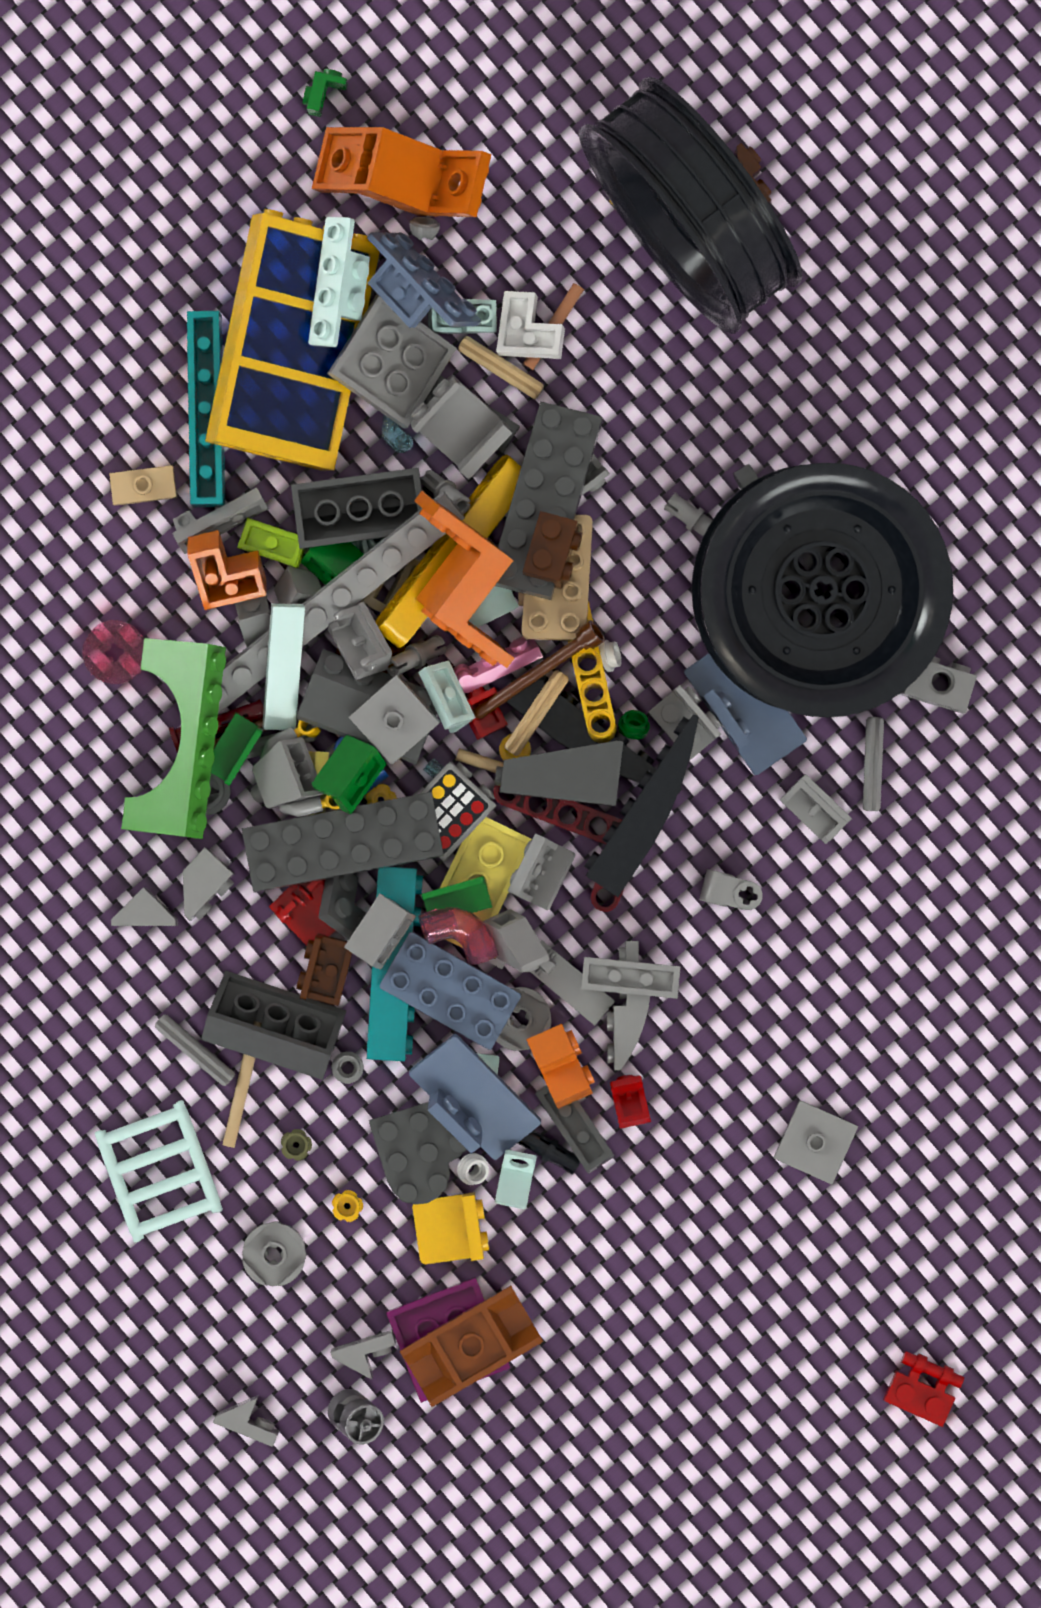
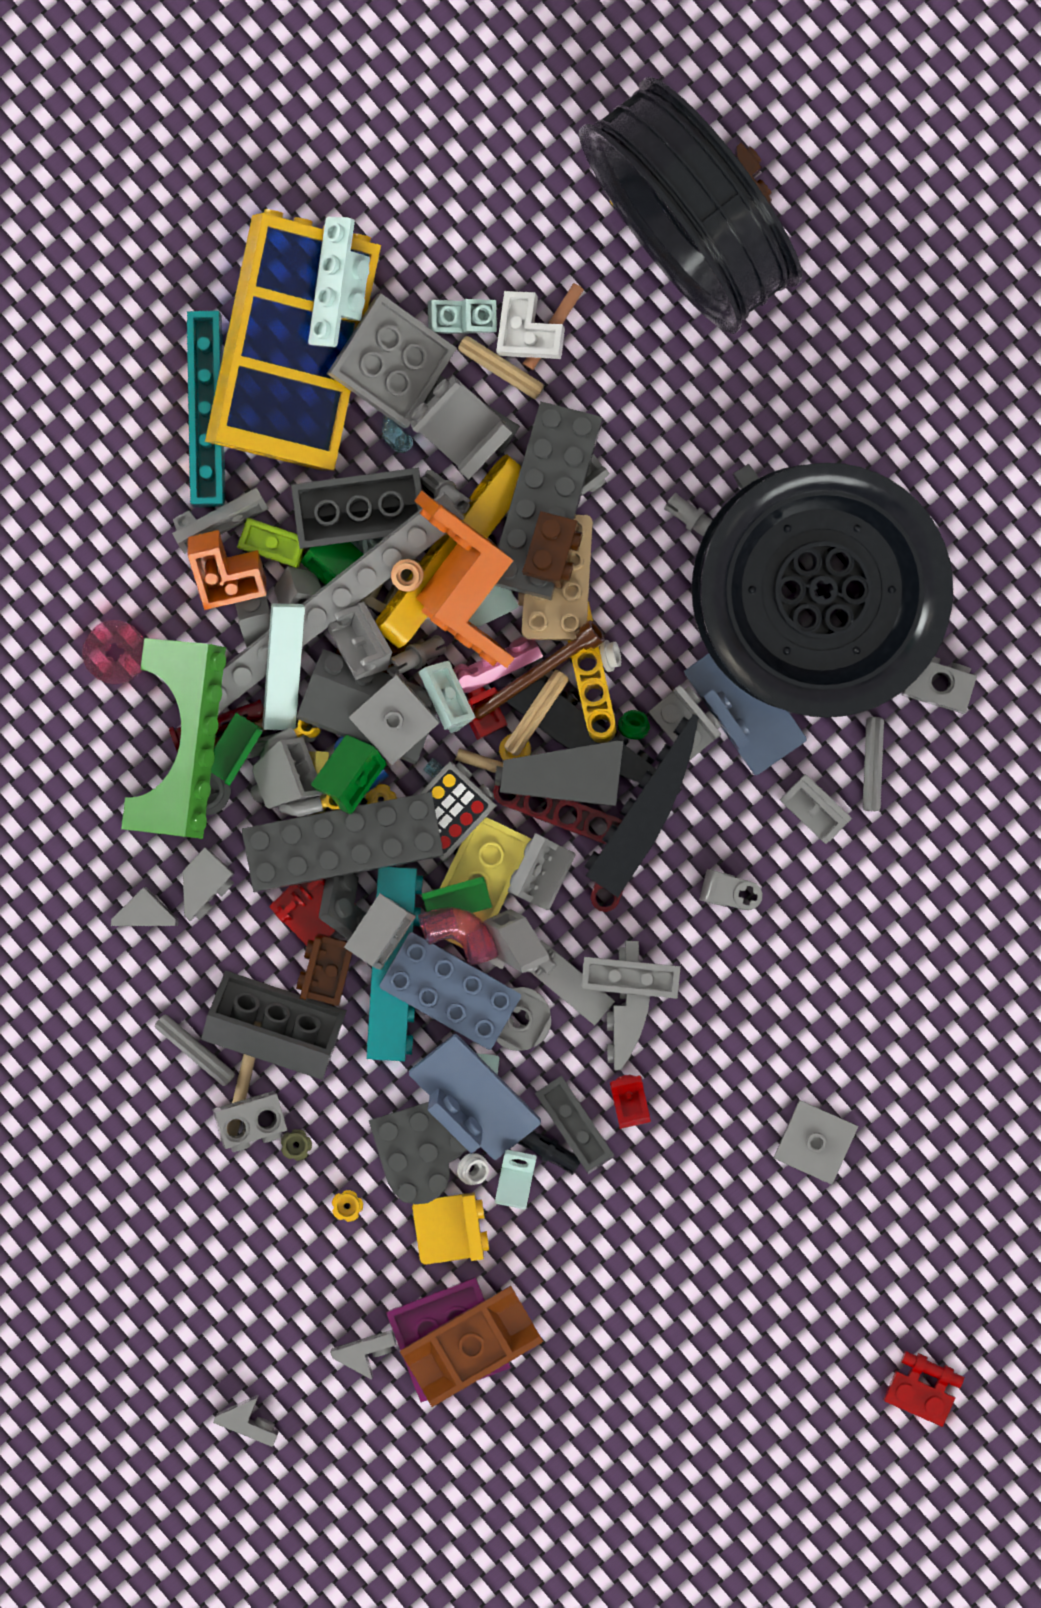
(143, 485): tan plate -> none
(199, 1173): light aqua bar -> none
(248, 1112): none -> light grey brick
(255, 1253): light grey plate -> none
(315, 95): green bracket -> none
(343, 1077): light grey plate -> none
(355, 1416): flat silver wheel -> none
(397, 579): none -> light nougat plate
(401, 171): orange bracket -> none
(413, 286): sand blue bracket -> none
(424, 227): light grey piece -> none
(558, 1062): orange brick -> none

